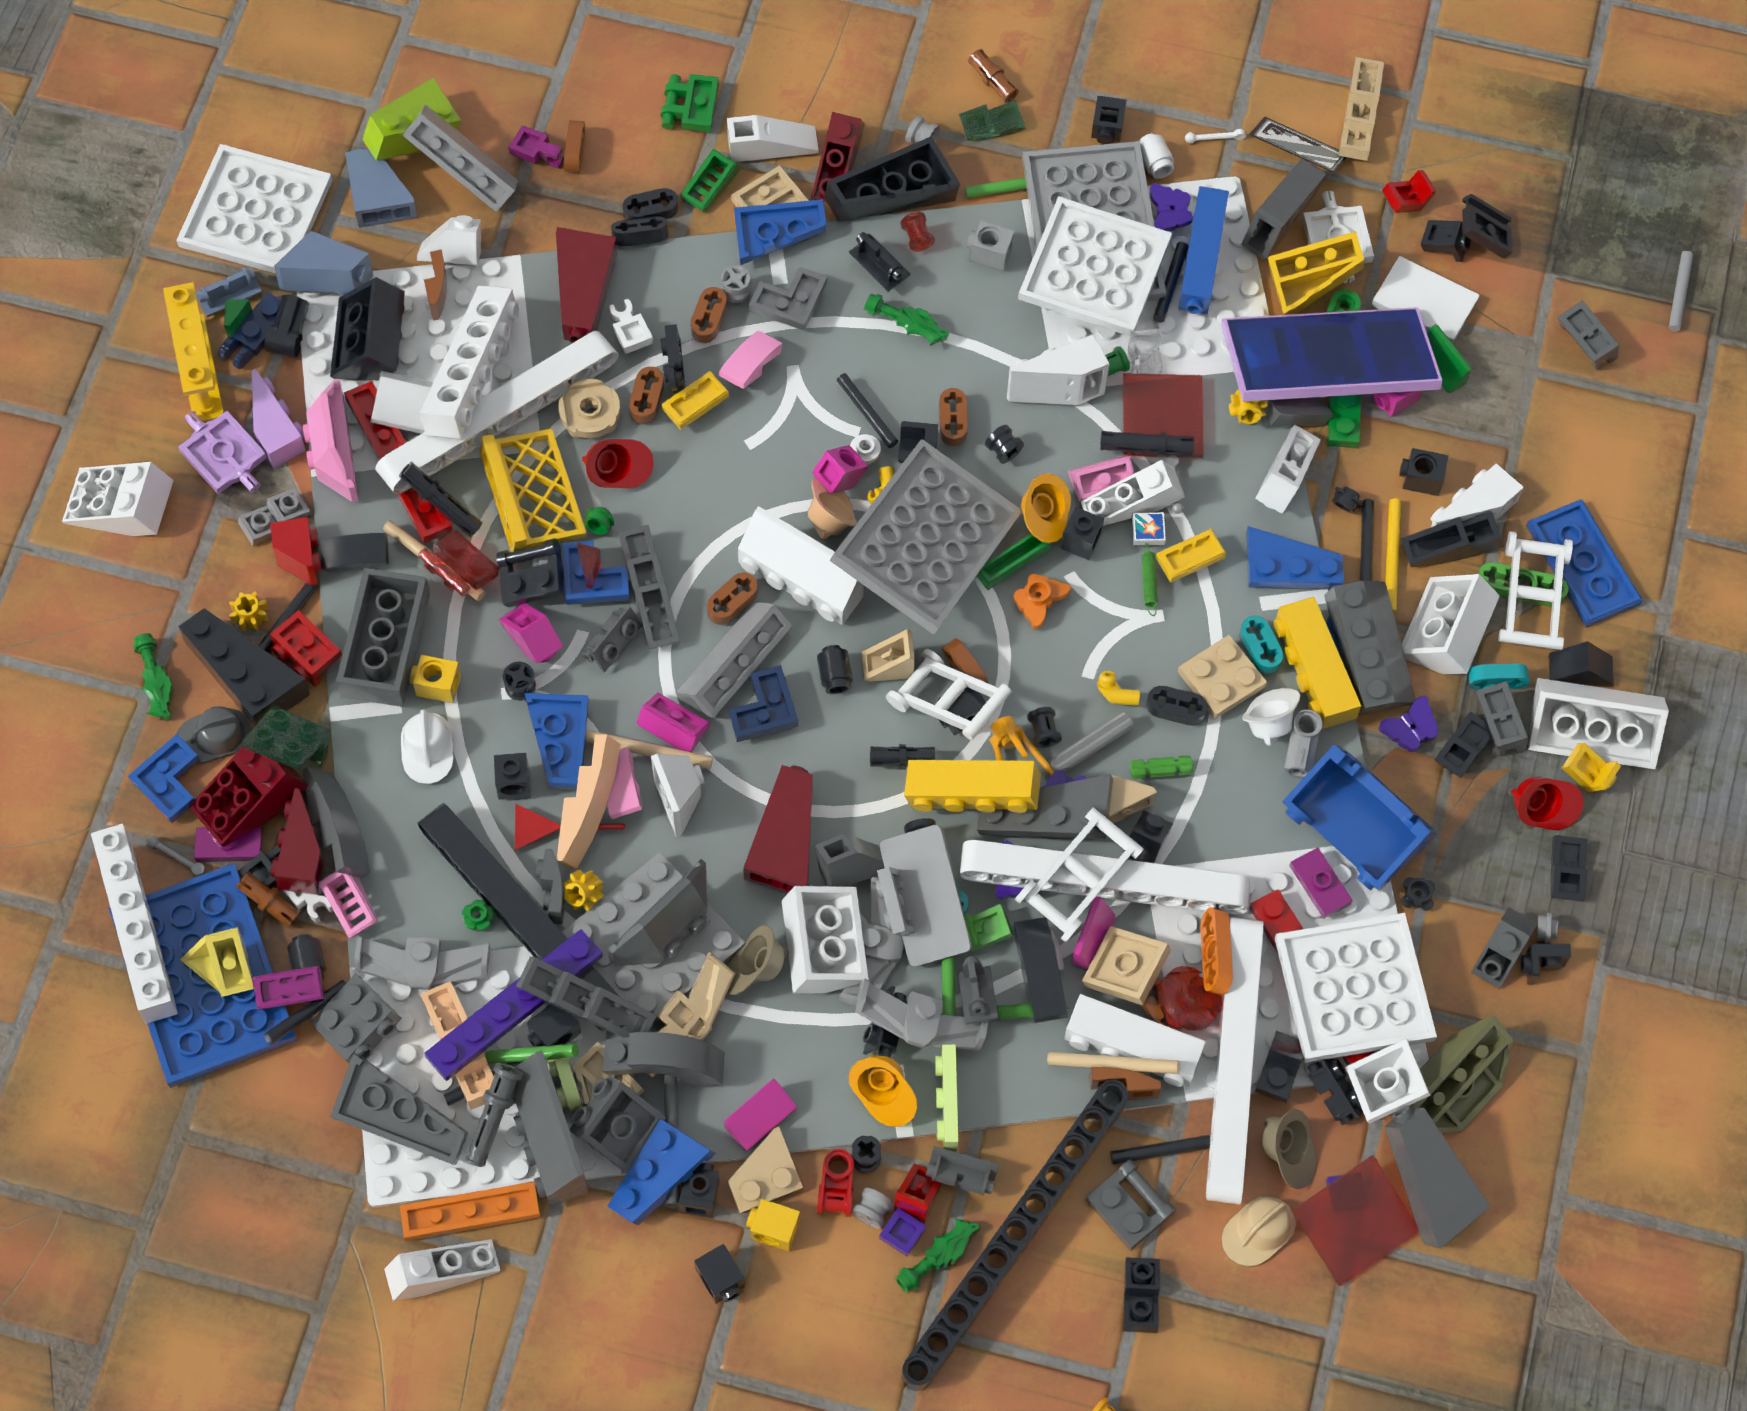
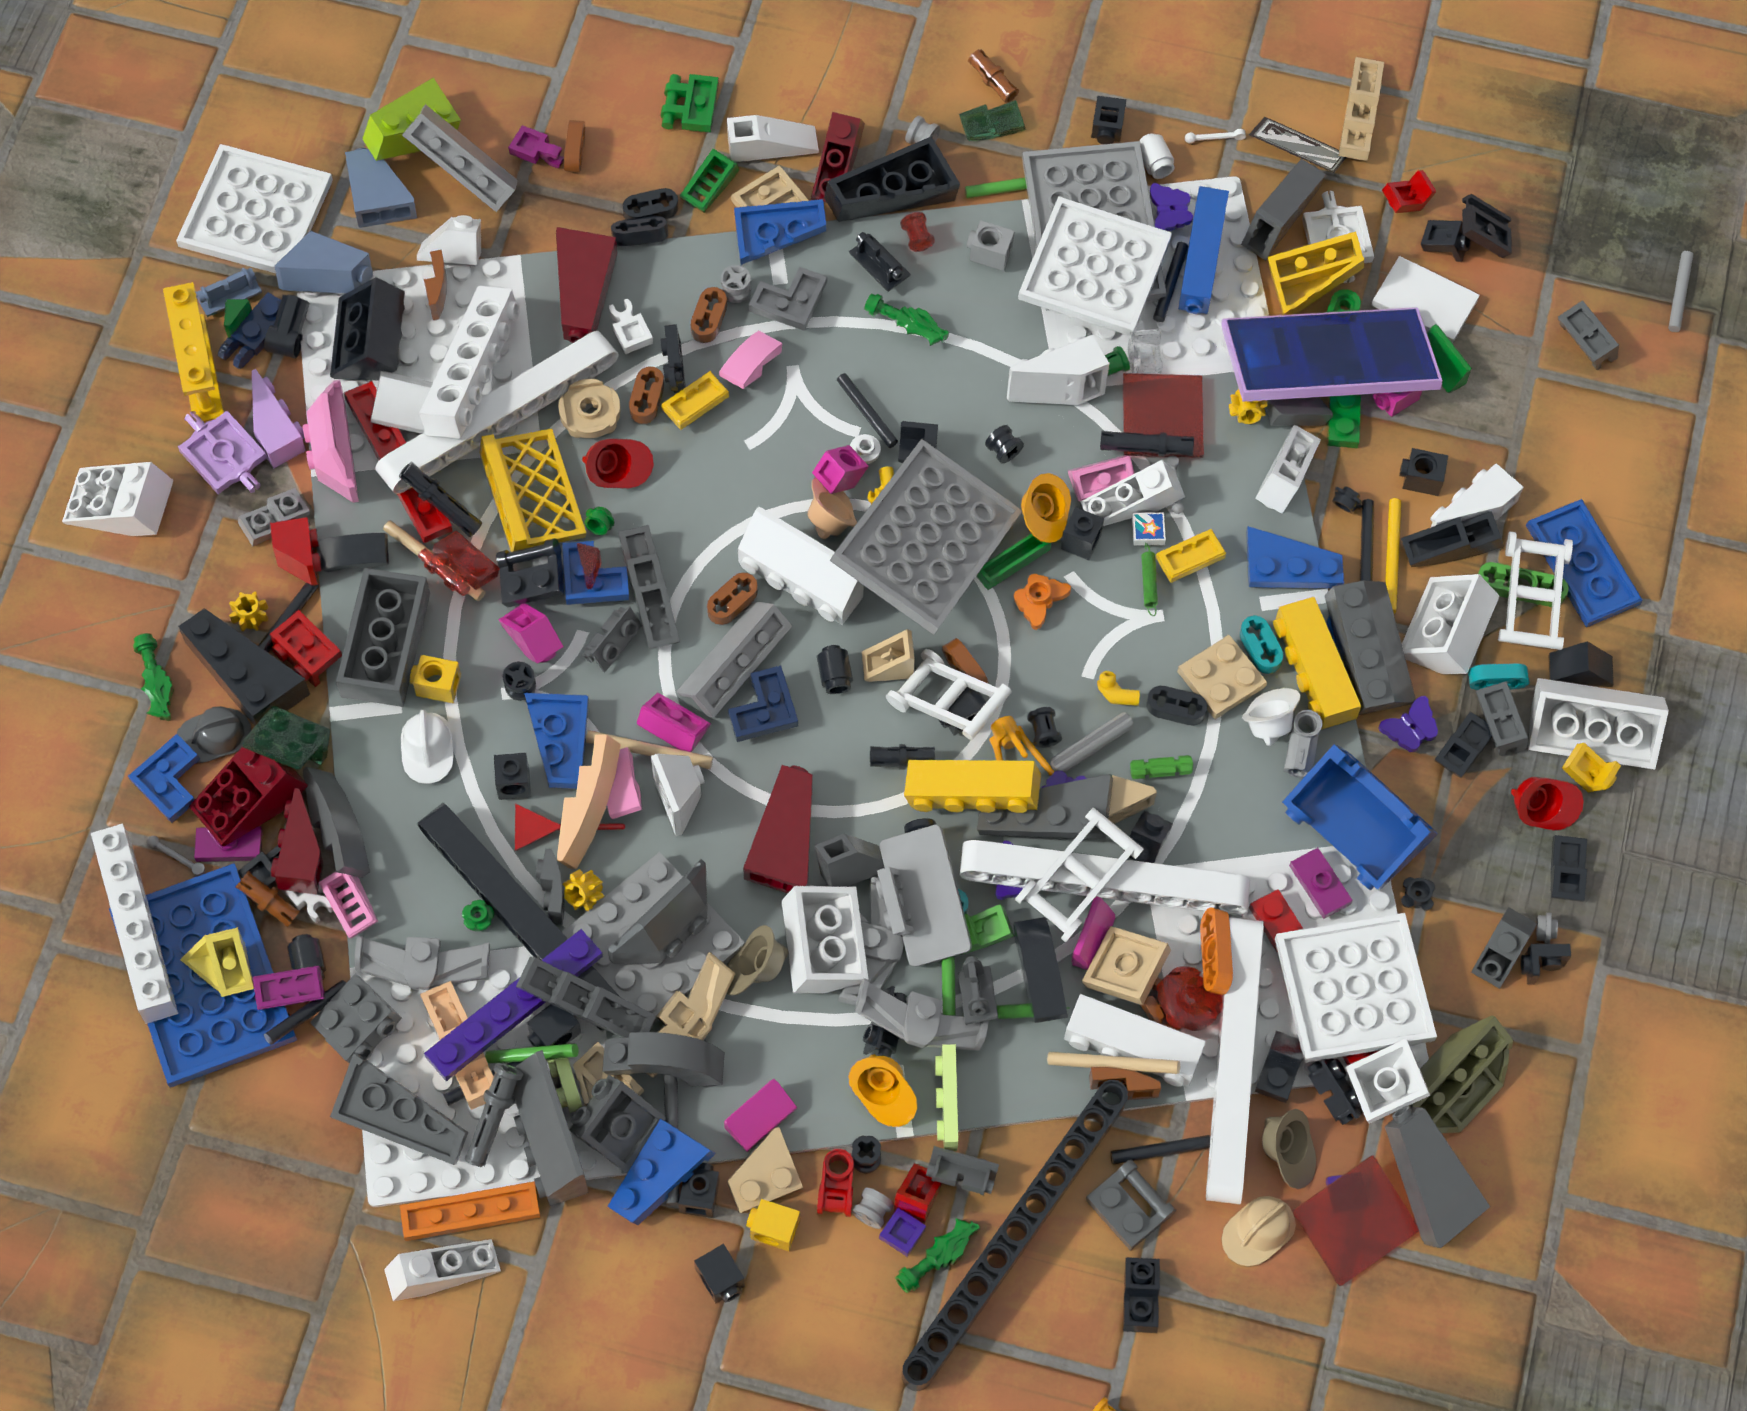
(947, 417): dark orange beam -> none
(1058, 951): white sticker -> none

